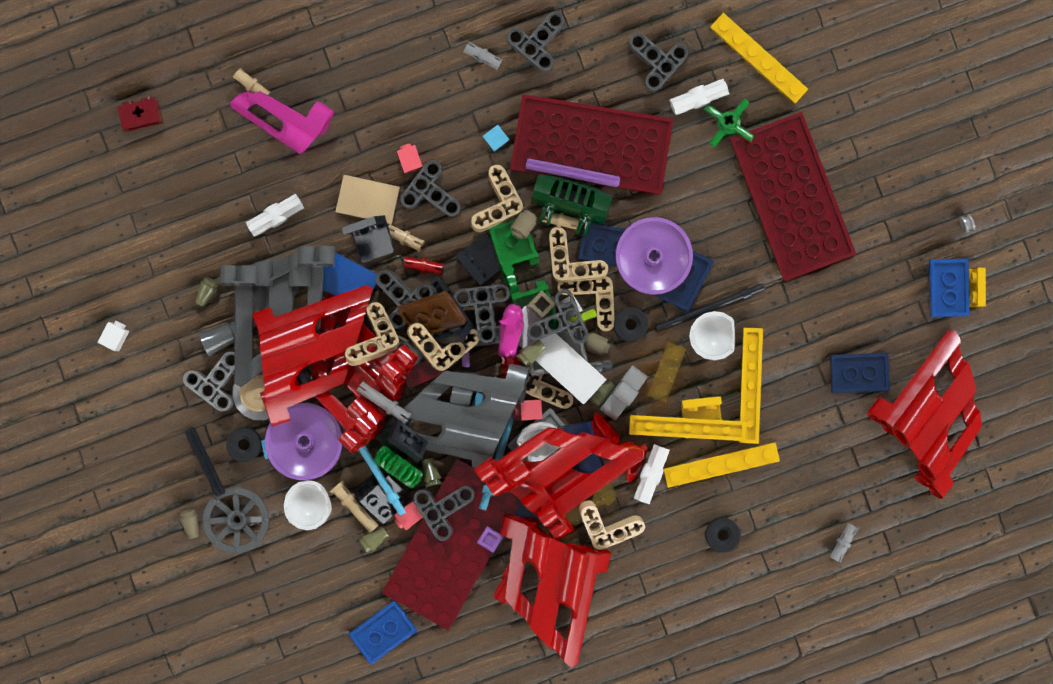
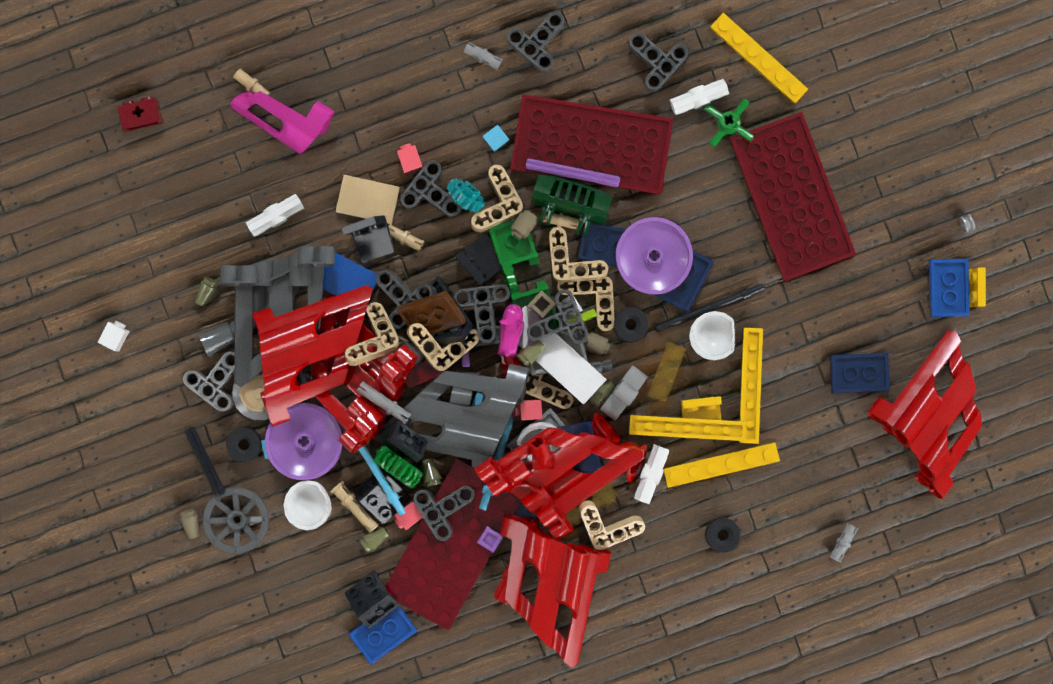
(371, 599): none -> black bracket
(423, 265): red pin -> none
(466, 195): none -> teal gear
(541, 455): none -> red piece

